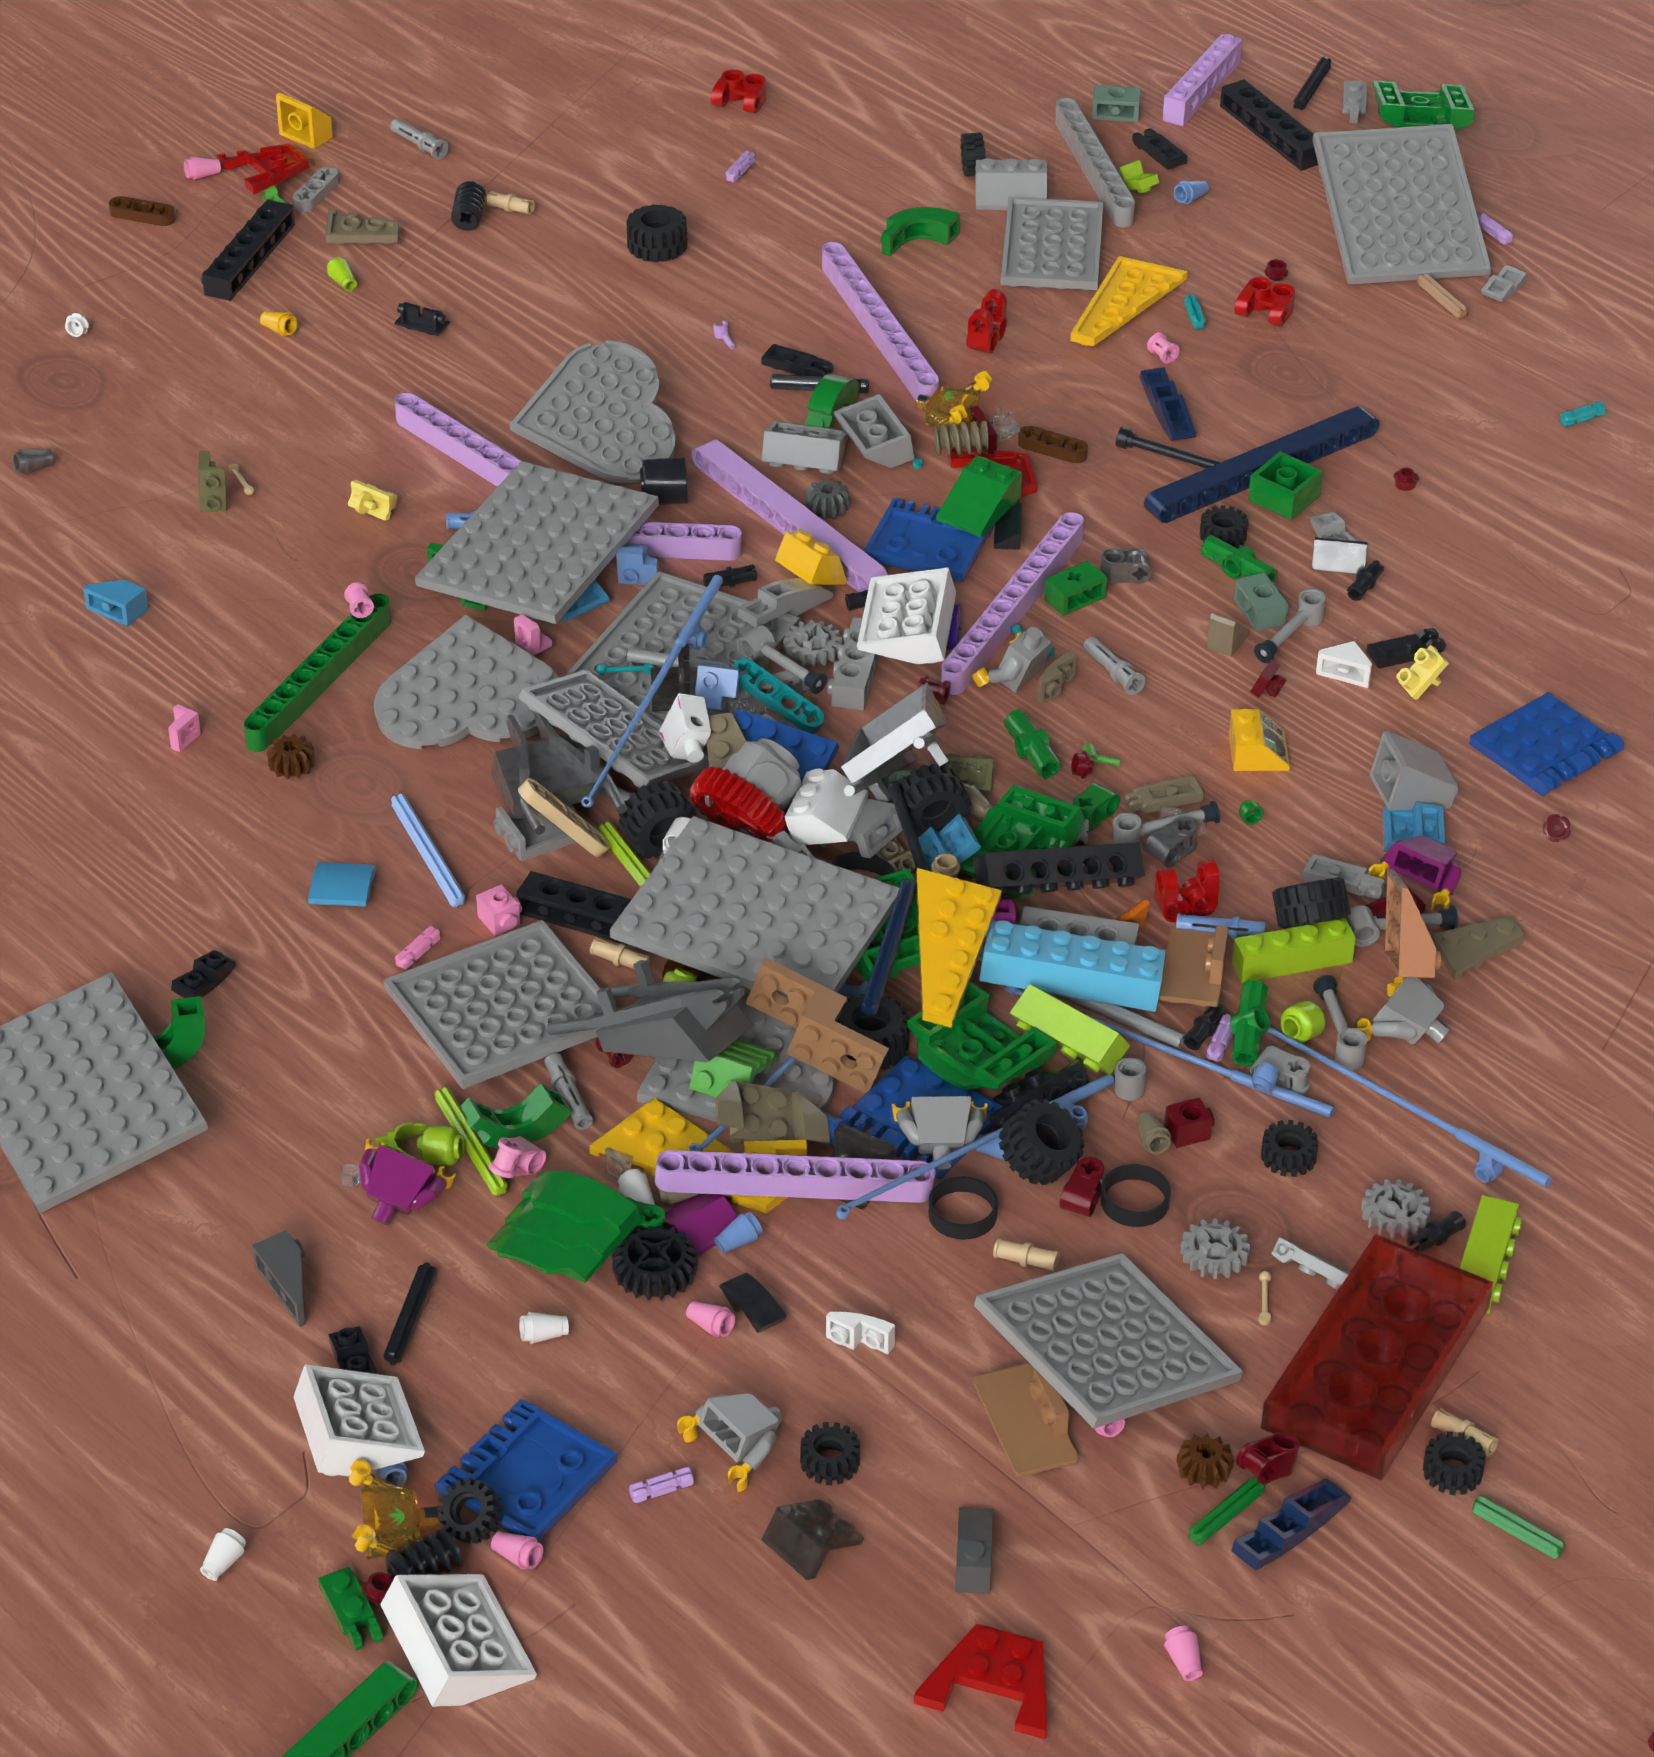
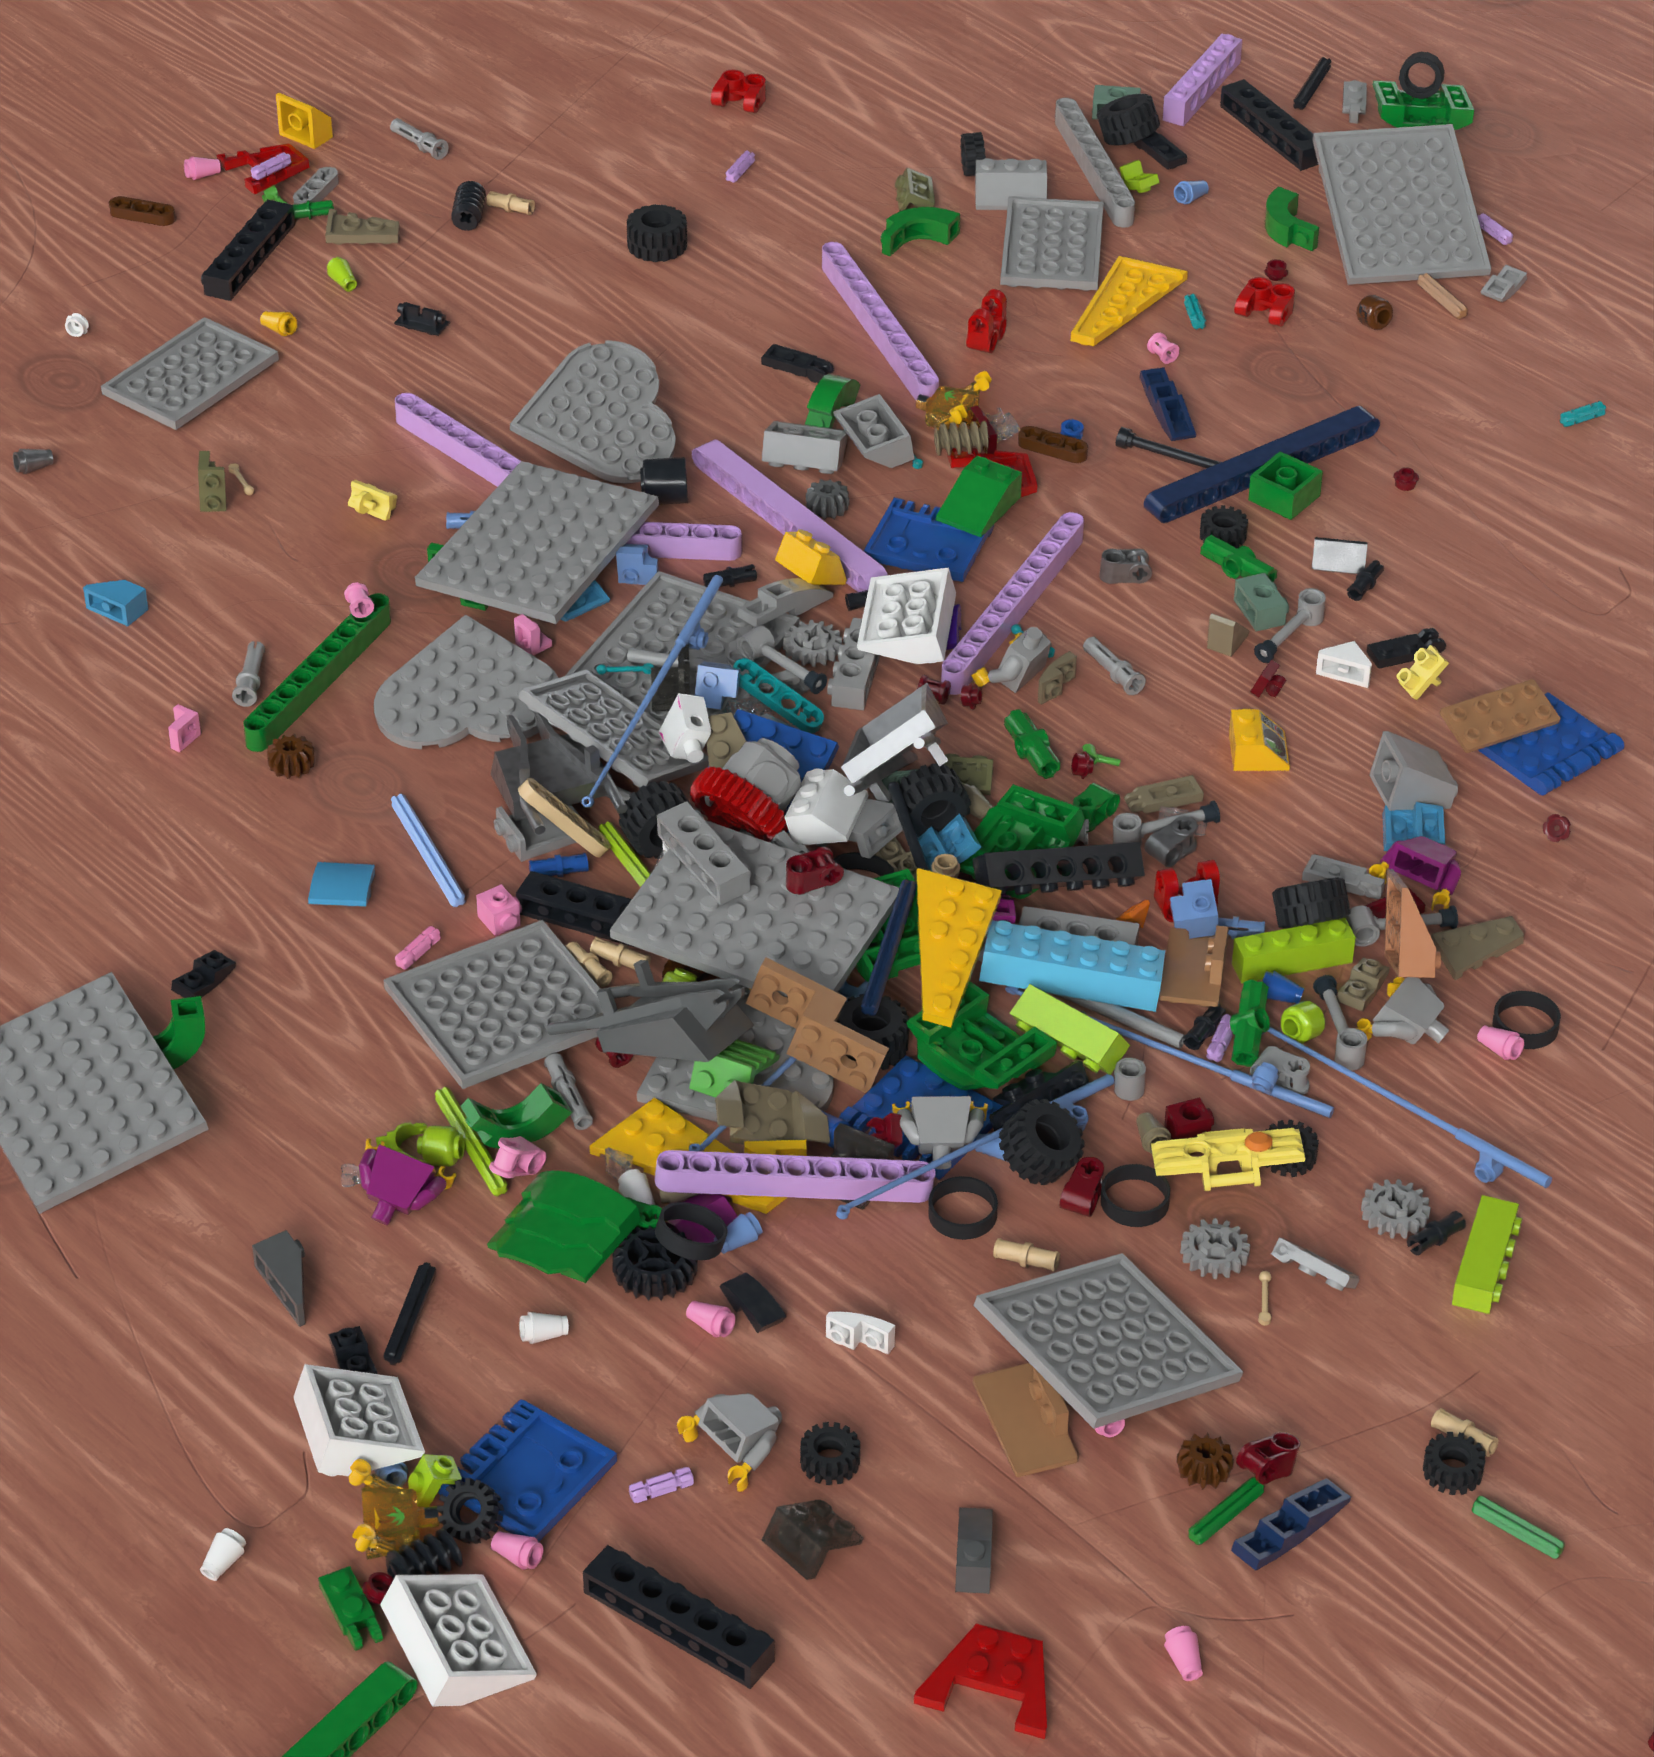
(190, 373): none -> light grey plate
(248, 680): none -> light grey pin
(270, 166): none -> lavender axle
(312, 209): none -> green axle
(430, 1475): none -> lime bracket
(560, 865): none -> blue pin
(590, 964): none -> tan pin
(679, 1616): none -> black brick
(682, 1246): none -> black tyre
(704, 853): none -> light grey brick
(721, 332): lavender hand -> none
(807, 383): black axle -> none
(810, 871): none -> dark red piece
(887, 1129): none -> dark red tile
(914, 189): none -> olive bracket
(971, 695): none -> dark red plate
(1008, 529): black slope -> none
(1072, 428): none -> blue bush
(1075, 588): green brick -> none
(1128, 119): none -> black tyre
(1195, 909): none -> medium blue brick
(1242, 1144): none -> light yellow piece
(1250, 812): green hinge -> none
(1282, 224): none -> green arch
(1282, 988): none -> blue cone
(1330, 526): light grey slope -> none
(1363, 984): none -> dark tan slope
(1374, 312): none -> reddish brown head
(1377, 1356): clear red plate -> none
(1421, 92): none -> black tyre
(1499, 715): none -> medium nougat bracket
(1502, 1042): none -> bright pink cone
(1535, 1000): none -> black tyre

